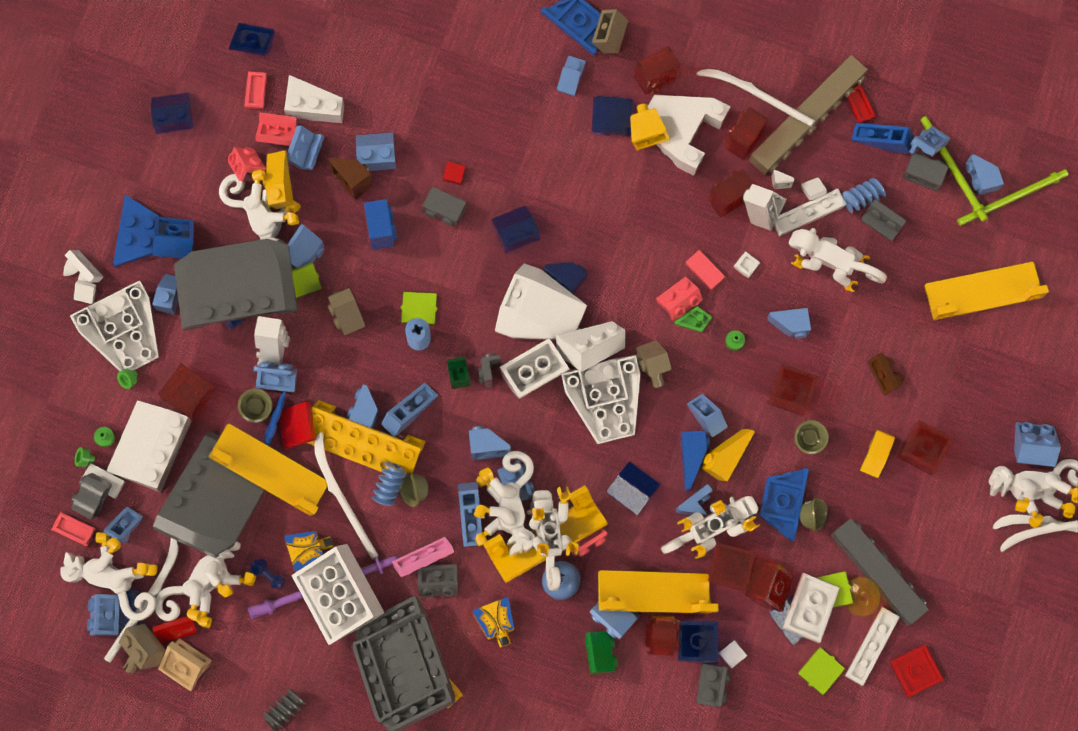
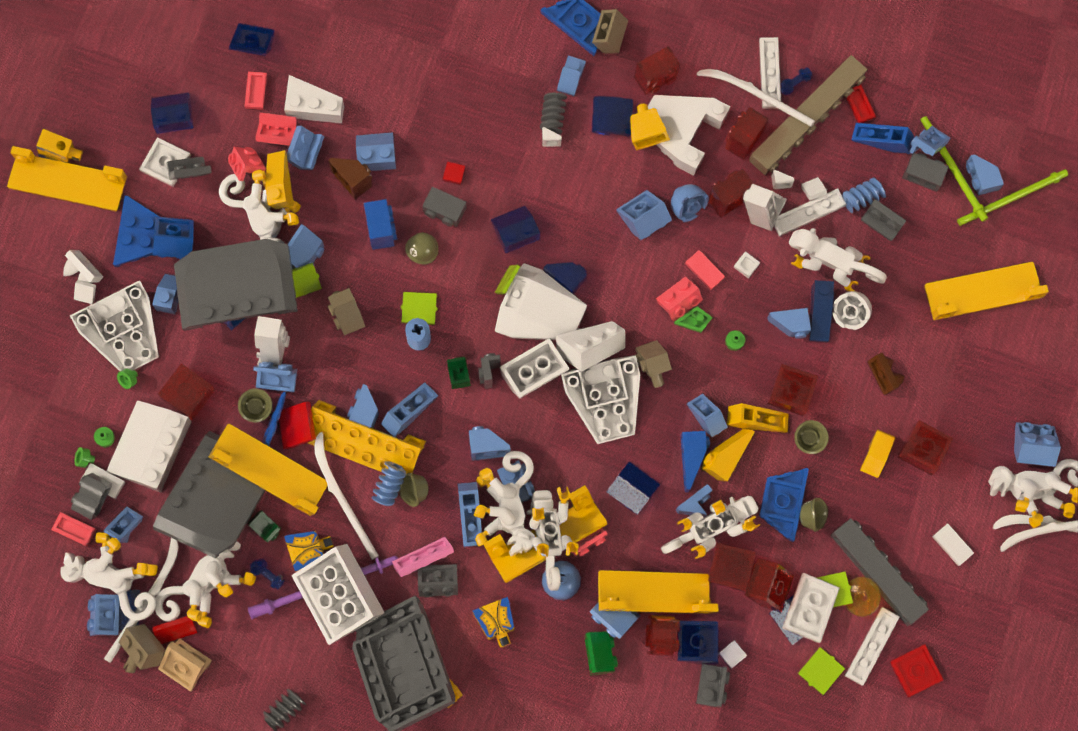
(57, 147): none -> yellow torso
(66, 180): none -> yellow bracket
(157, 158): none -> white tile
(187, 168): none -> dark grey bracket
(264, 526): none -> dark green bracket
(422, 248): none -> olive helmet
(507, 279): none -> lime piece
(550, 138): none -> white slope
(552, 110): none -> dark grey piece
(644, 214): none -> medium blue slope
(688, 201): none -> medium blue cylinder
(757, 418): none -> yellow slope
(770, 69): none -> white tile
(788, 84): none -> clear blue bar
(821, 310): none -> dark blue slope
(852, 310): none -> white cylinder
(953, 544): none -> white tile

